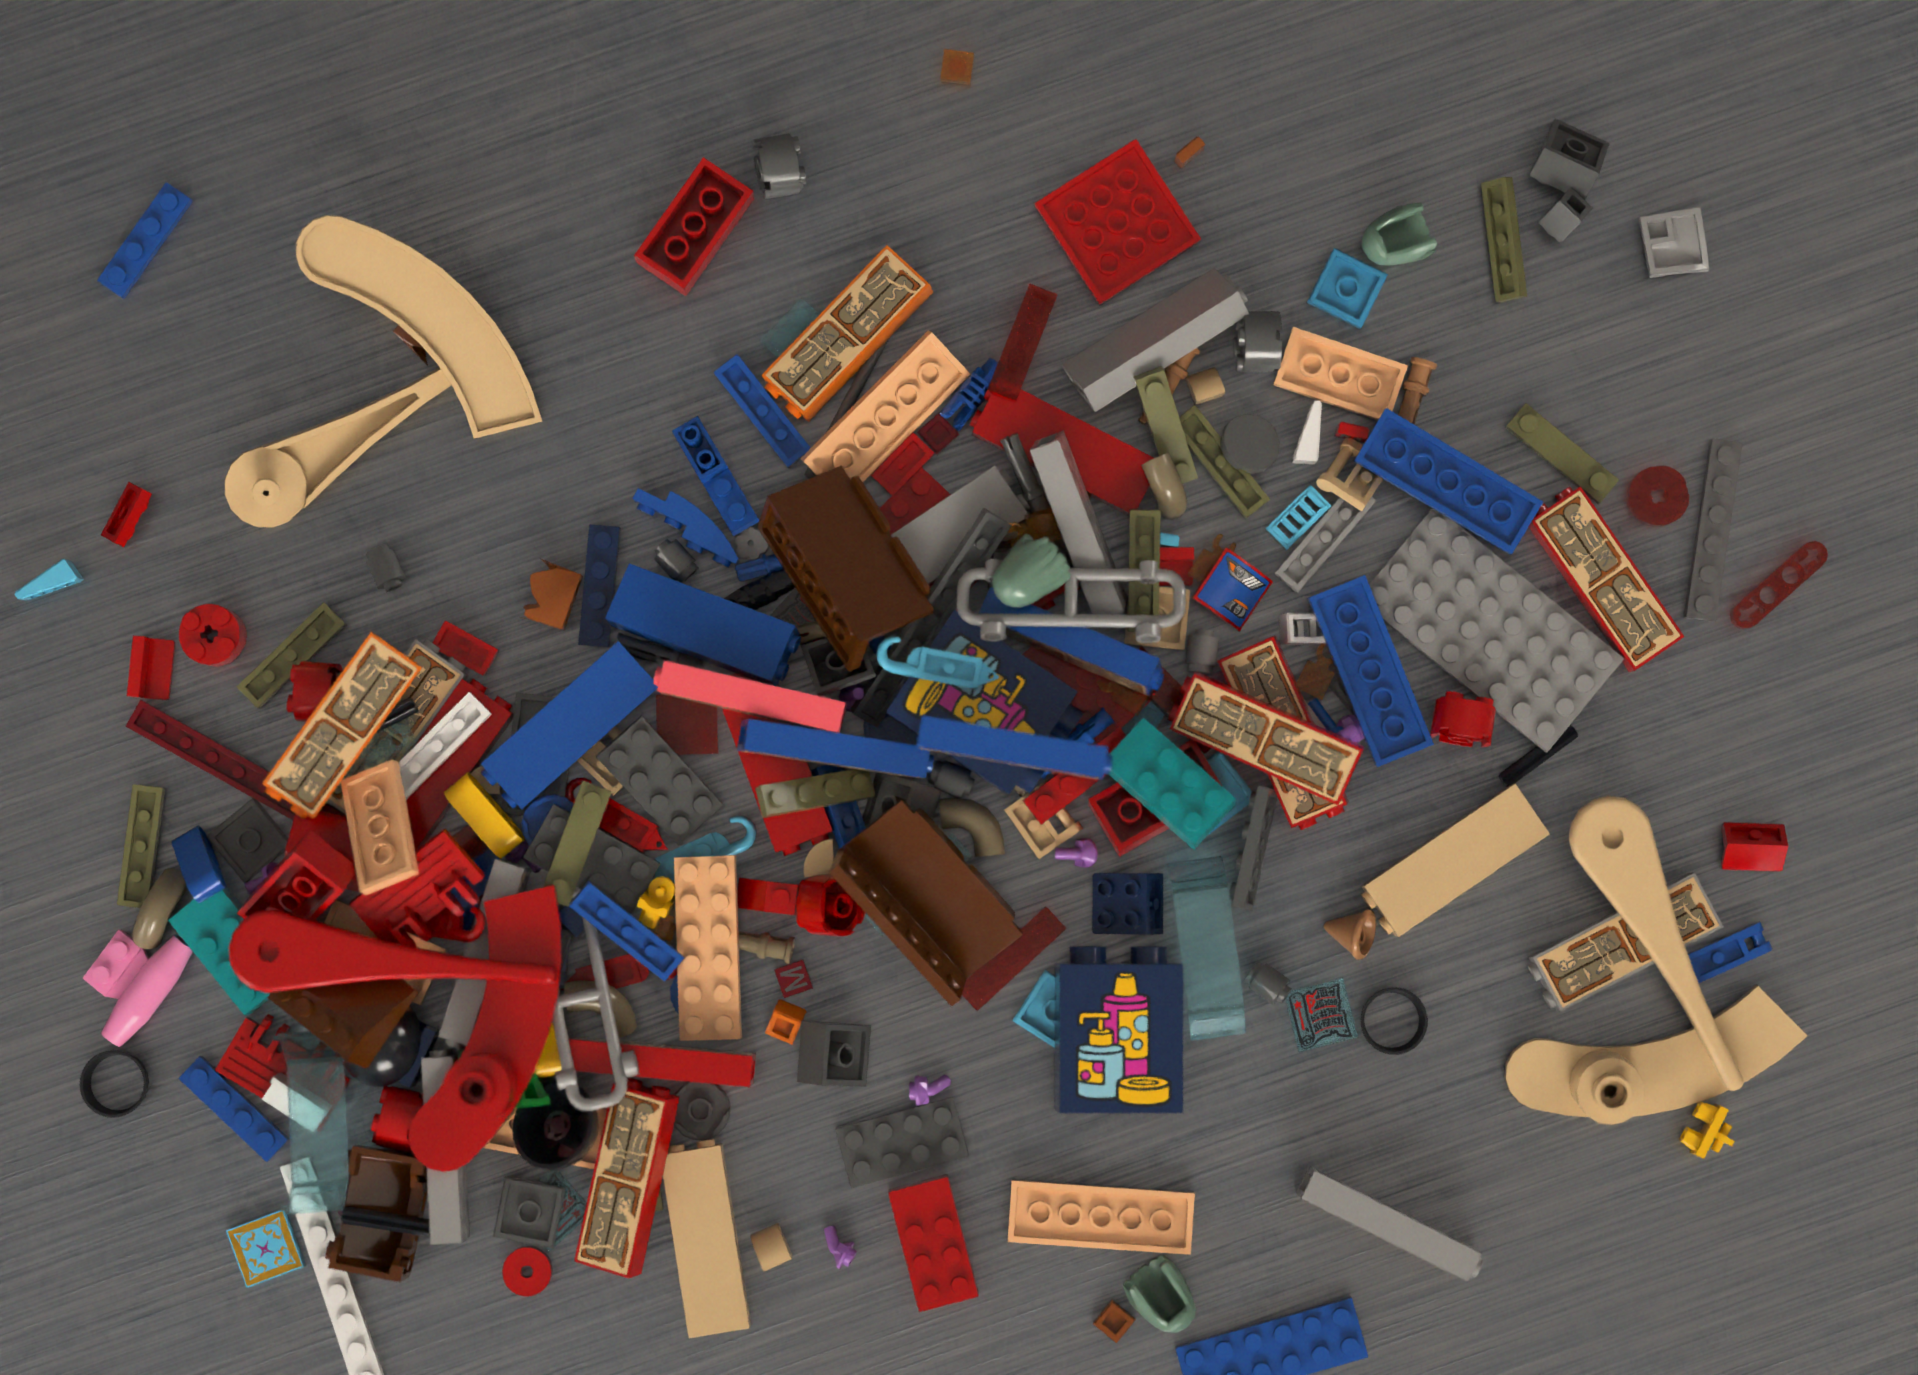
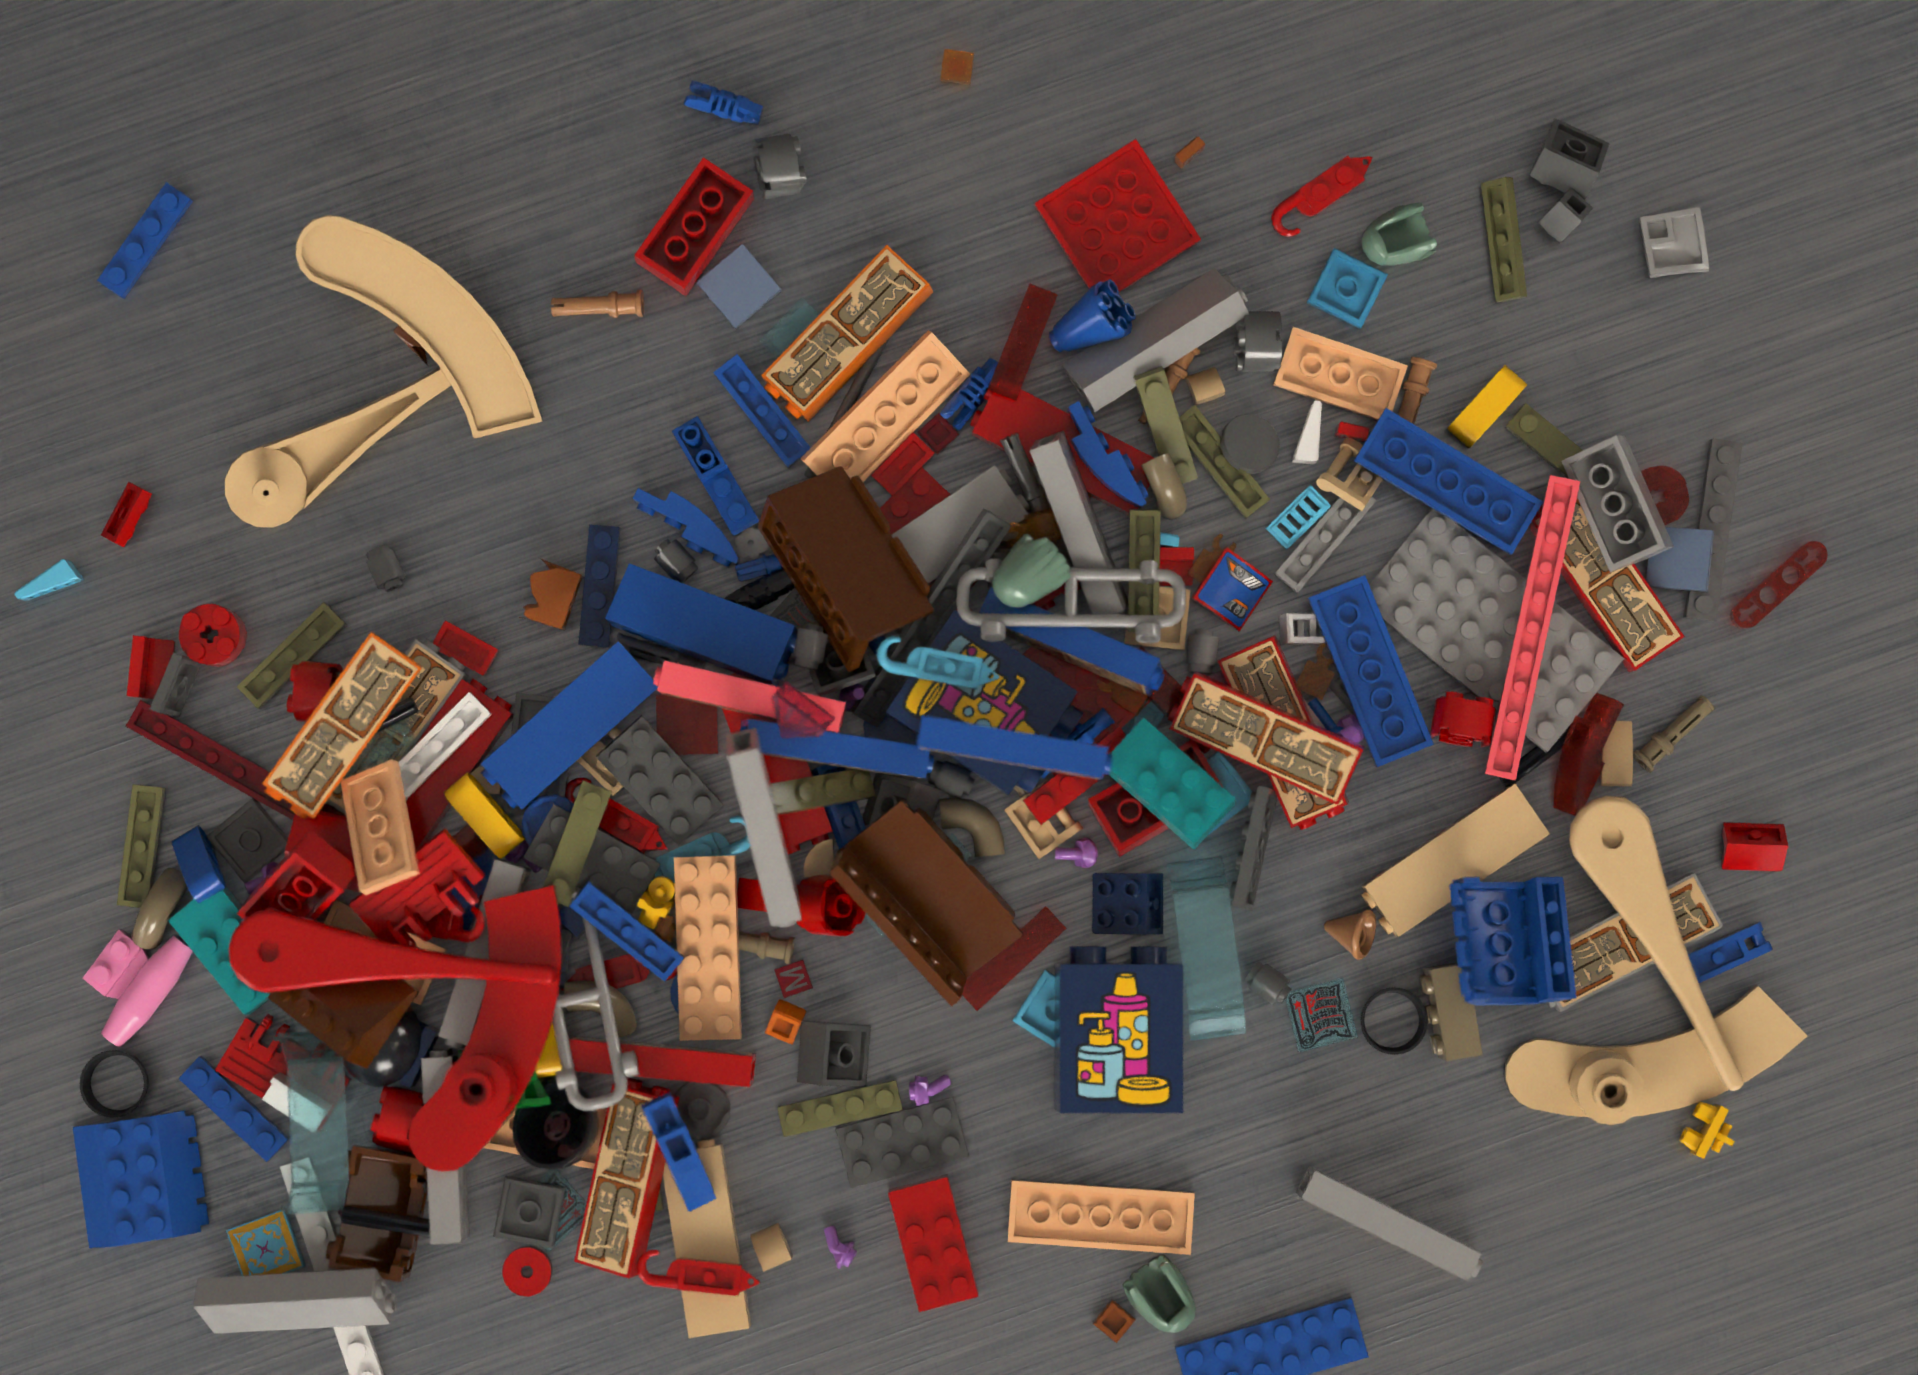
(140, 1179): none -> blue slope
(175, 685): none -> dark grey tile
(294, 1301): none -> light grey brick
(613, 304): none -> medium nougat pin
(679, 1152): none -> blue slope
(698, 1275): none -> red plate
(723, 103): none -> blue hinge
(739, 286): none -> sand blue tile
(763, 827): none -> light grey brick
(798, 714): none -> clear pink slope
(810, 647): none -> dark grey brick
(839, 1108): none -> olive plate
(1094, 319): none -> blue cone
(1110, 469): none -> blue slope
(1322, 191): none -> red plate
(1452, 1018): none -> dark tan brick
(1487, 406): none -> yellow beam
(1512, 941): none -> blue slope
(1532, 627): none -> coral plate
(1579, 757): none -> clear red slope
(1617, 503): none -> light grey slope
(1618, 756): none -> tan slope
(1662, 743): none -> dark tan pin
(1685, 564): none -> sand blue tile

